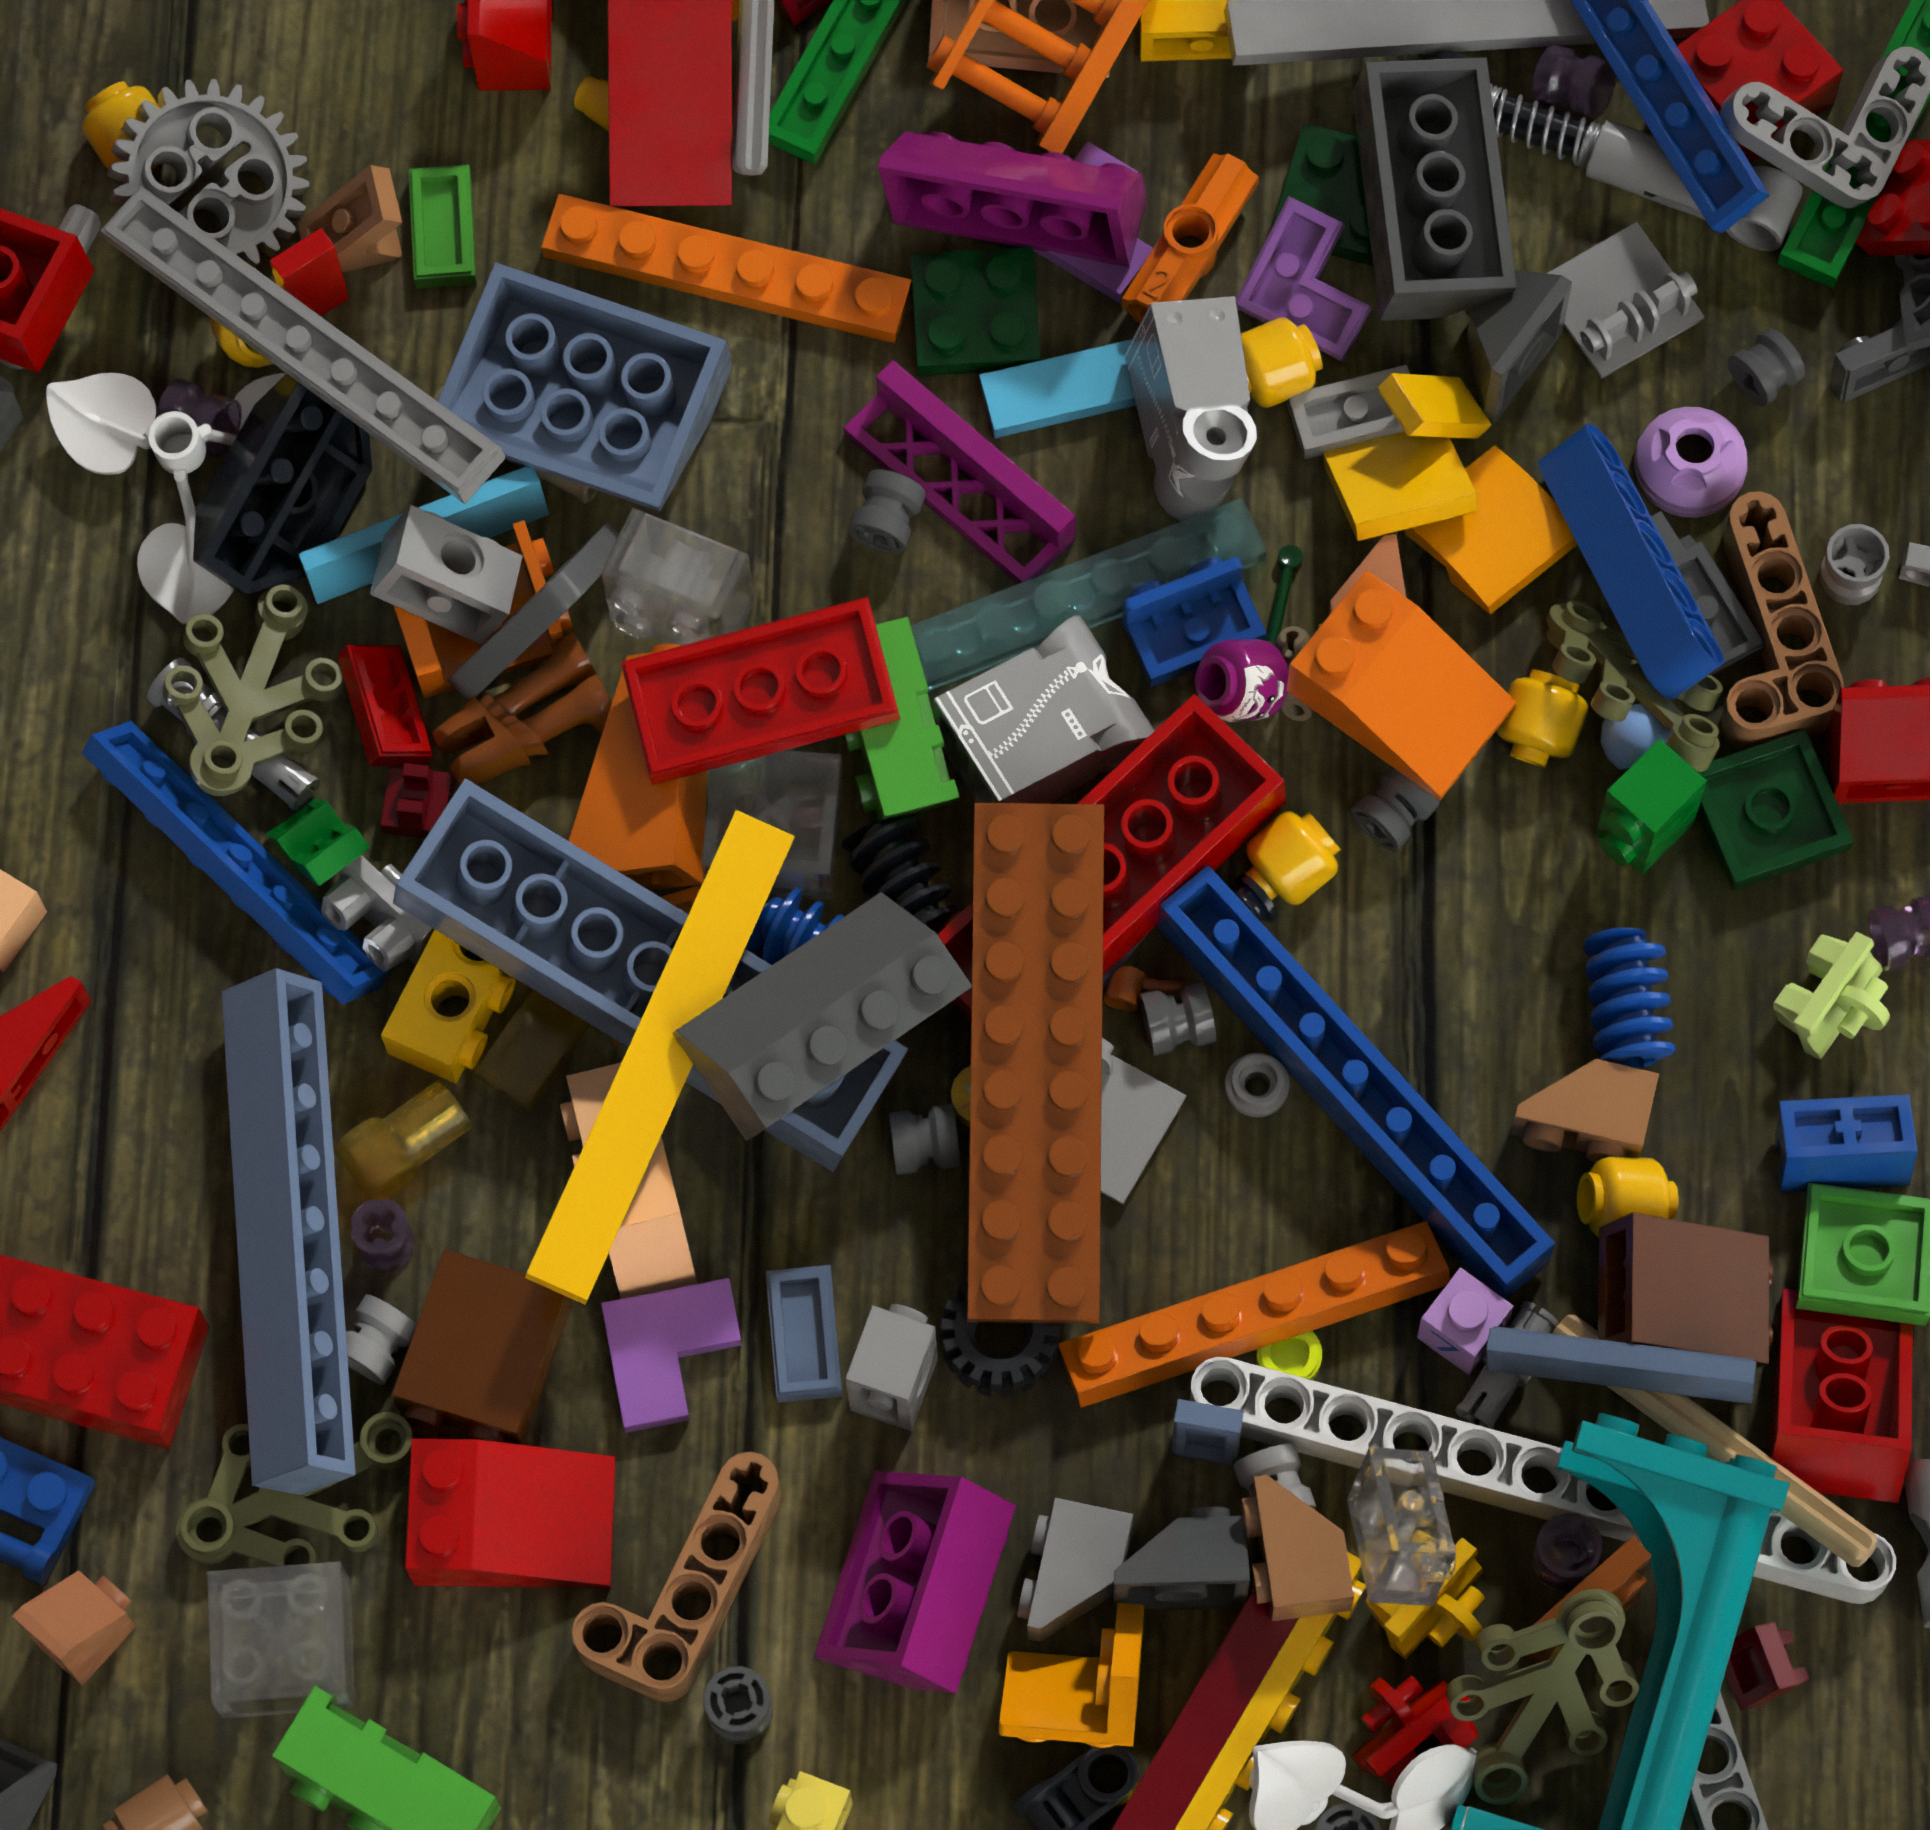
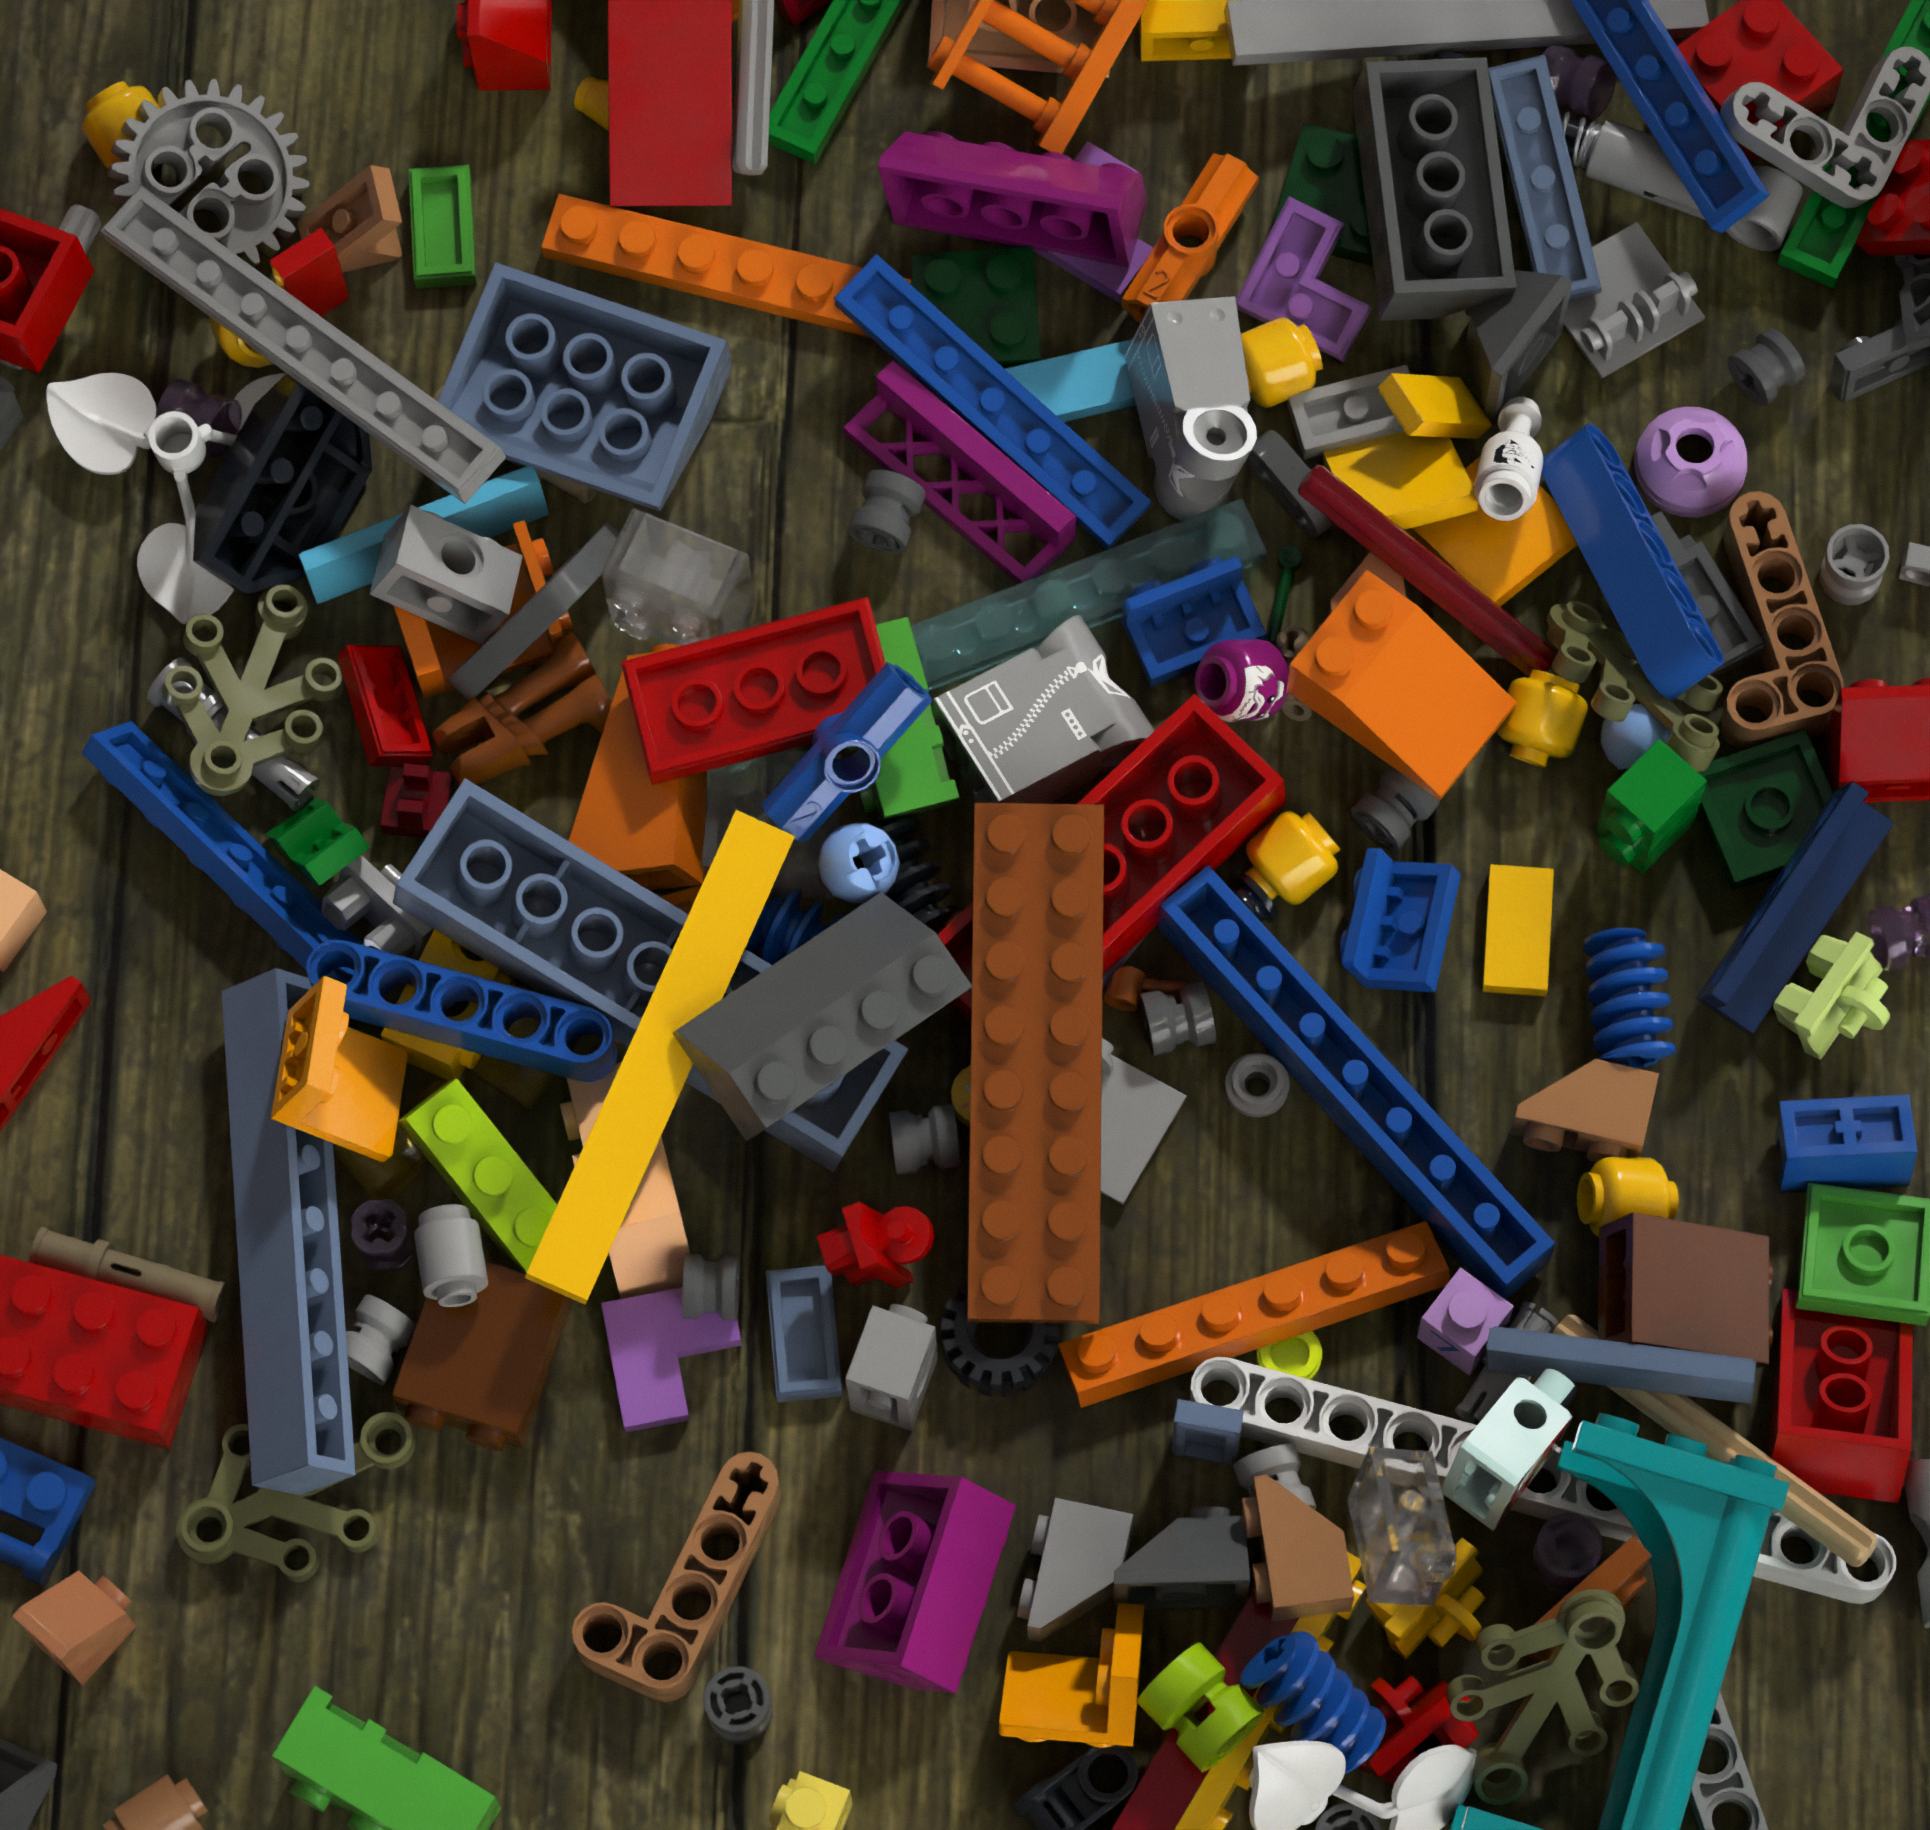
(106, 1265): none -> dark tan pin
(279, 1637): clear brick -> none
(338, 1078): none -> light orange bracket
(450, 1255): none -> light grey brick
(482, 1033): none -> blue beam
(482, 1171): none -> lime brick
(509, 1515): red slope -> none
(711, 1286): none -> dark grey wheel
(872, 724): none -> blue piece
(874, 850): none -> light blue piece
(877, 1244): none -> red hips
(991, 401): none -> blue plate
(1184, 1690): none -> lime wheel
(1281, 474): none -> dark grey beam
(1314, 1697): none -> blue piece
(1399, 923): none -> blue bracket
(1425, 571): none -> dark red axle
(1510, 1446): none -> light aqua torso
(1511, 462): none -> white piece
(1518, 930): none -> yellow tile
(1542, 174): none -> sand blue tile
(1761, 1667): dark red tile -> none
(1795, 909): none -> dark blue fence

